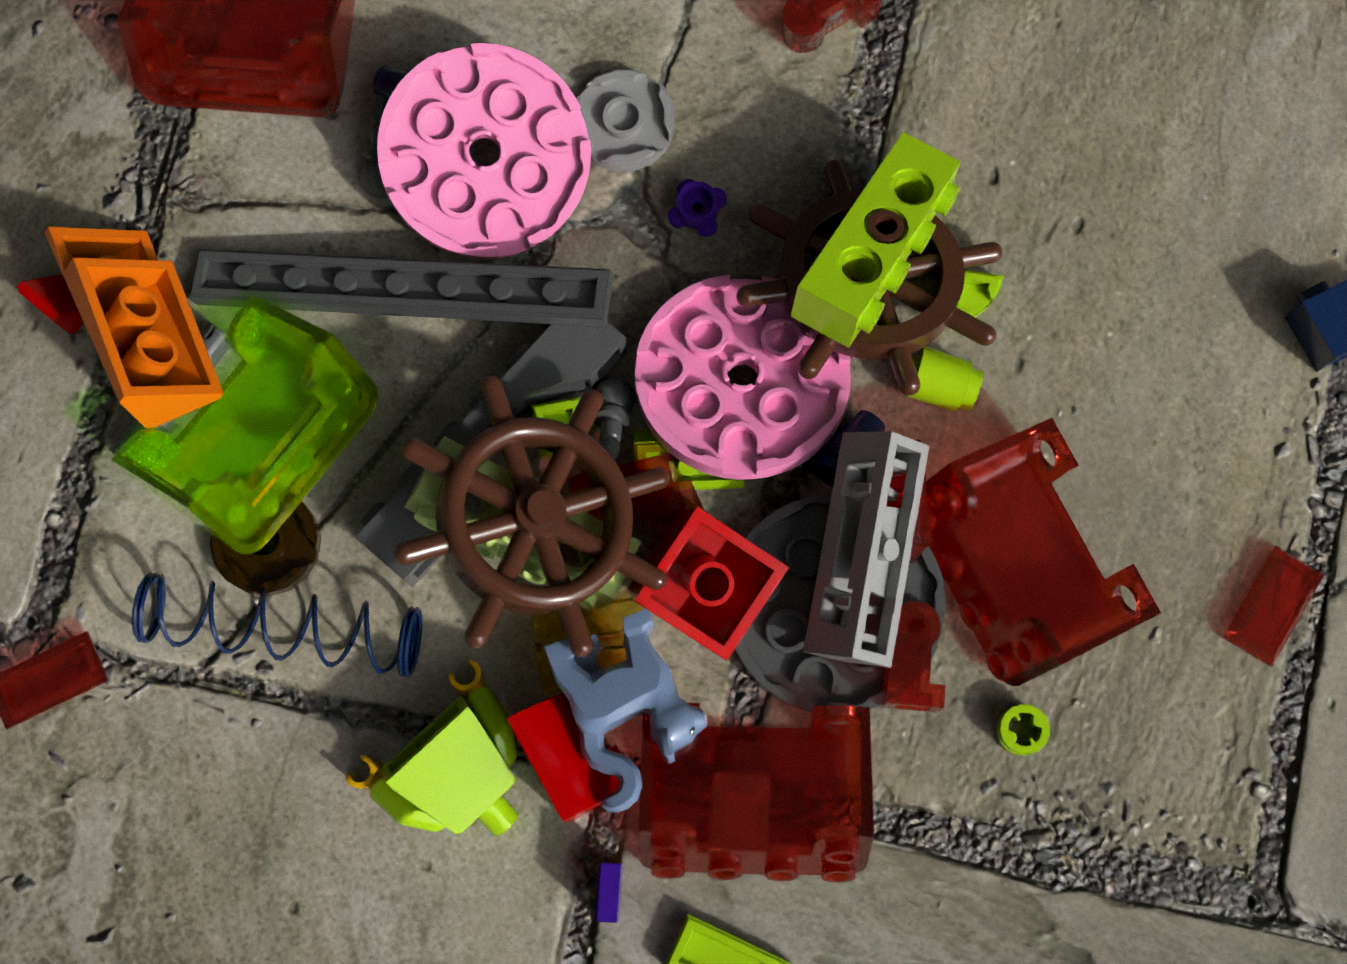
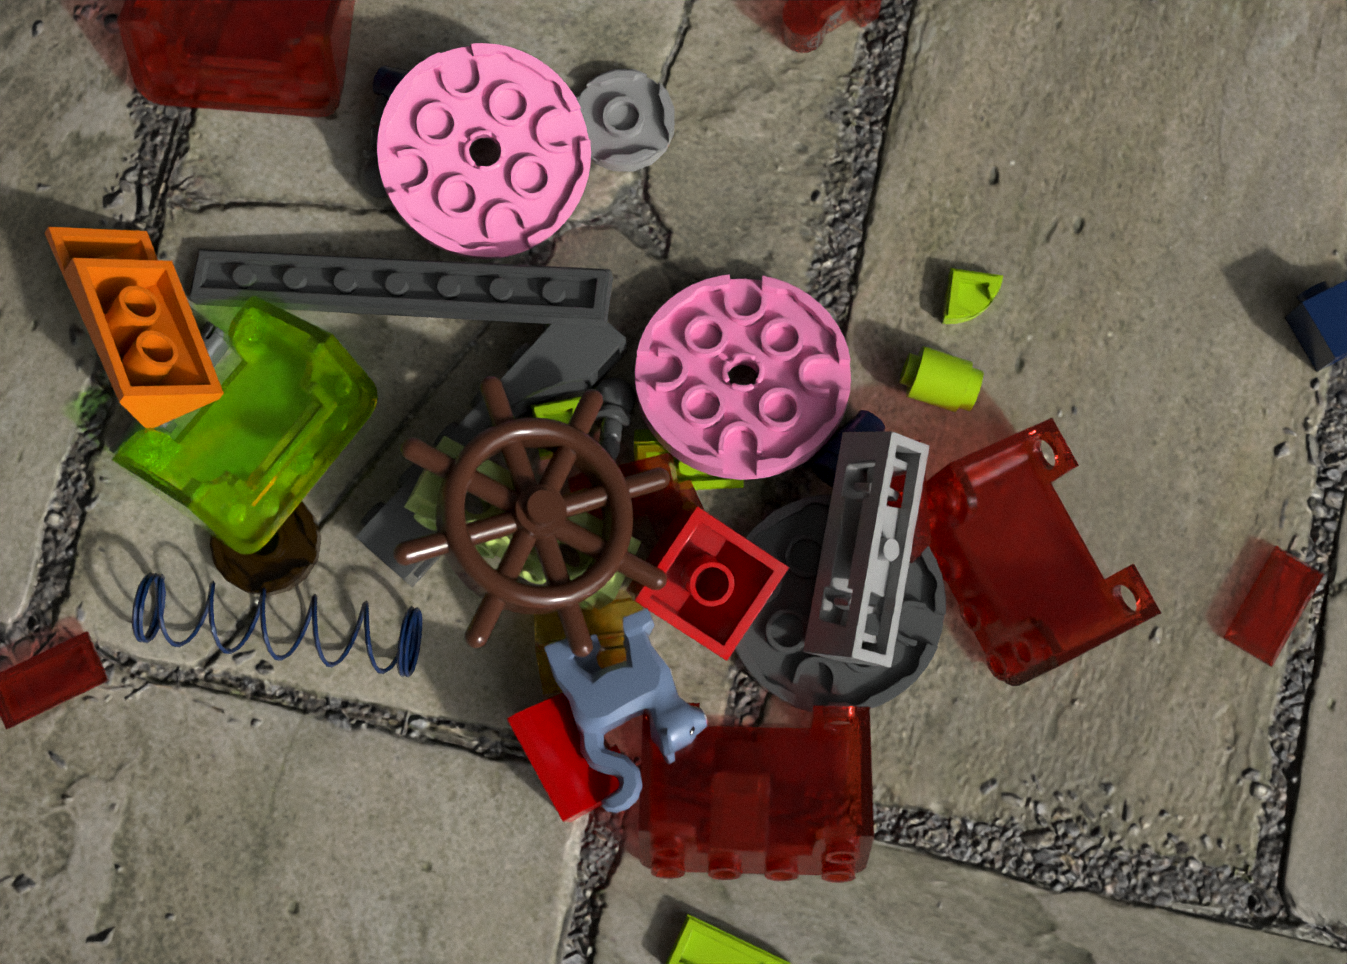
(54, 300): red slope -> none
(451, 767): lime torso -> none
(608, 892): dark purple tile -> none
(700, 193): dark purple plate -> none
(870, 258): brick -> none
(908, 680): clear red leg -> none
(1037, 721): lime bush -> none

